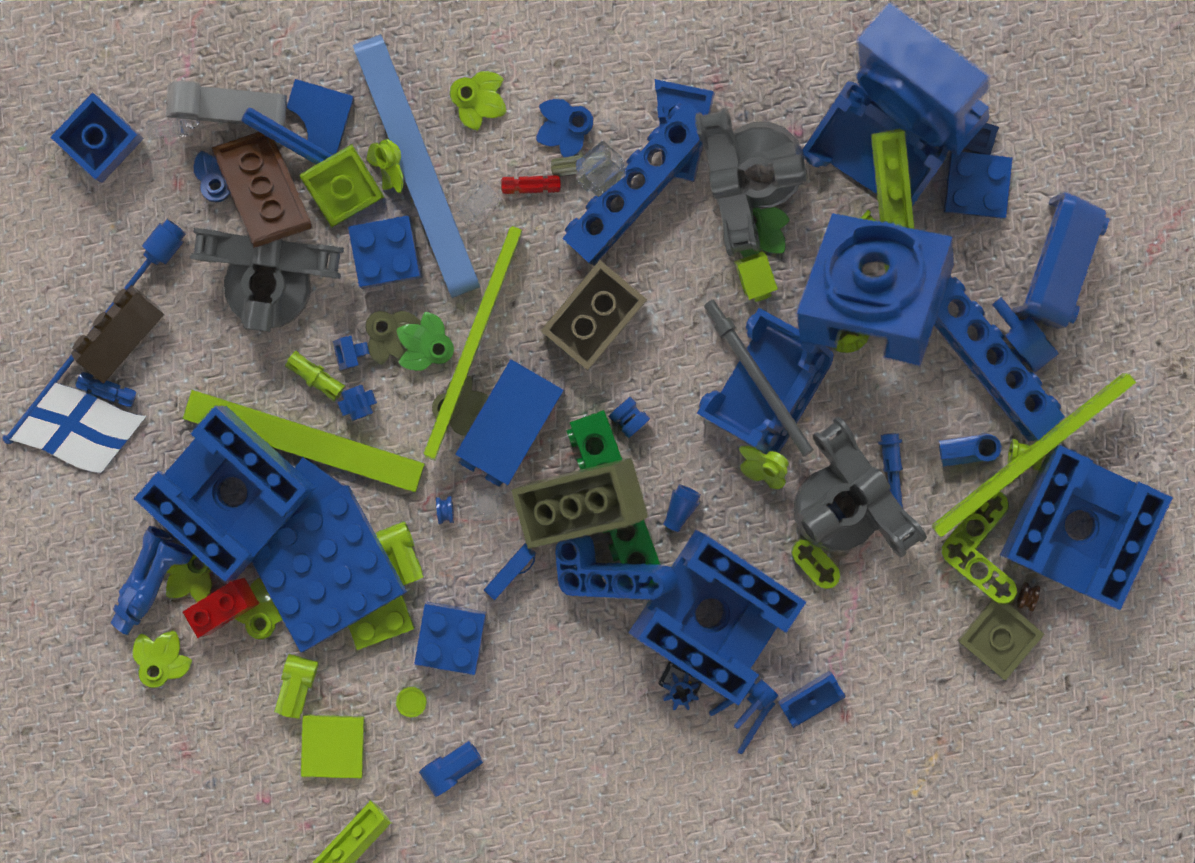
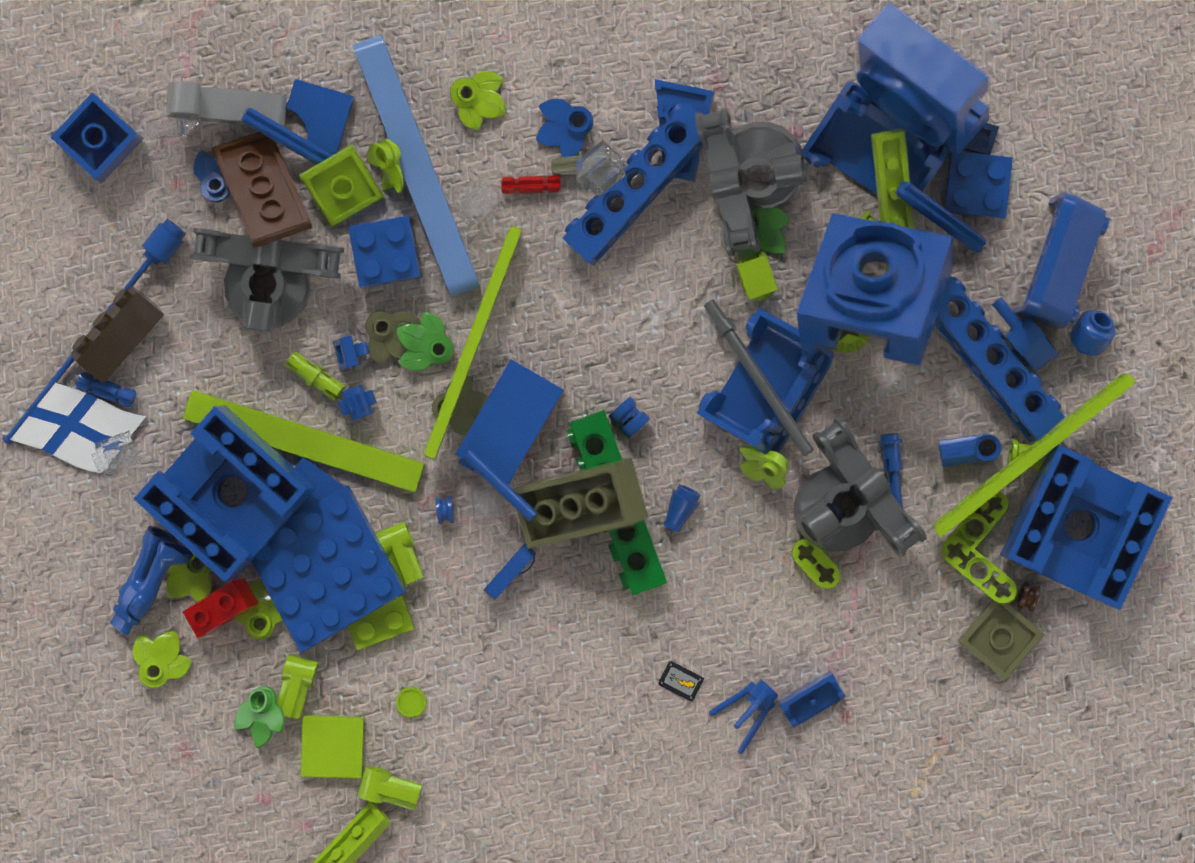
(116, 454): none -> clear brick
(260, 715): none -> bright green plate
(381, 787): none -> lime piece
(444, 772): blue piece -> none
(450, 638): blue brick -> none
(500, 485): none -> blue bar
(593, 315): dark tan brick -> none
(616, 575): blue beam -> none
(689, 695): blue gear -> none
(751, 614): blue piece -> none
(940, 216): none -> blue axle
(1092, 333): none -> blue head

